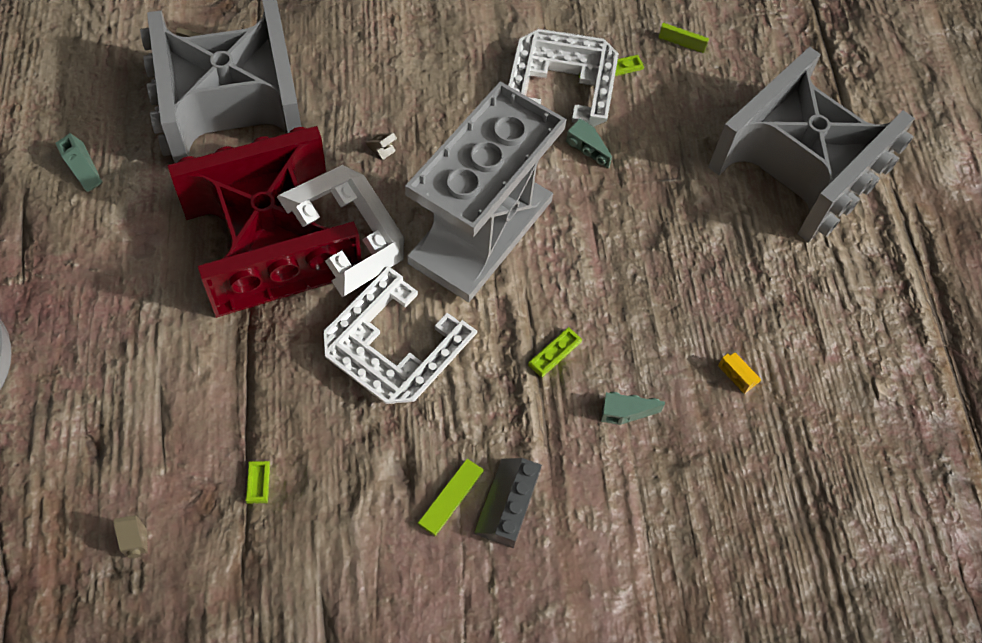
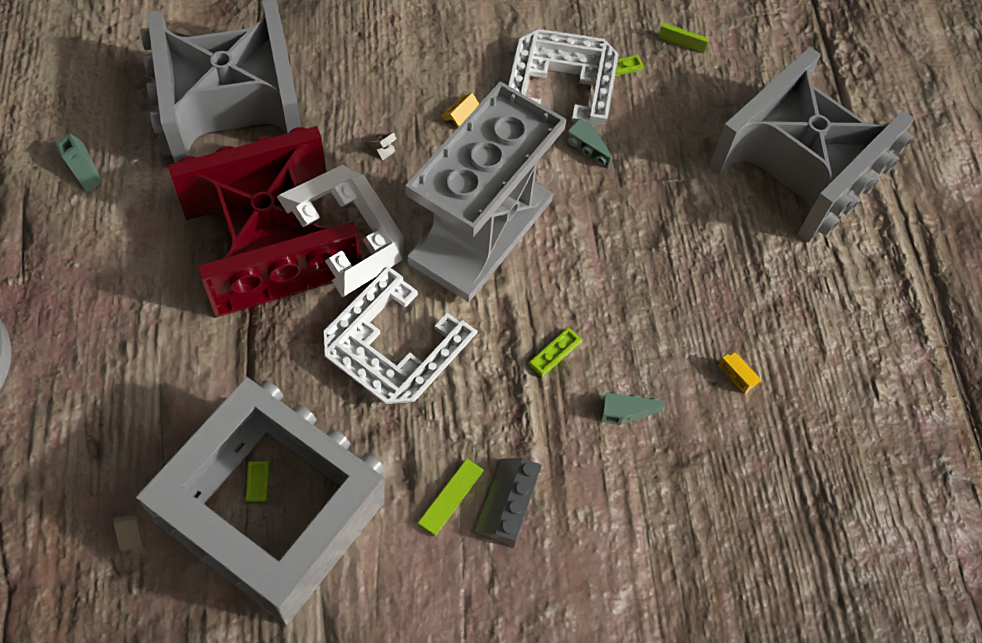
(212, 457): none -> light grey door
(461, 109): none -> yellow panel

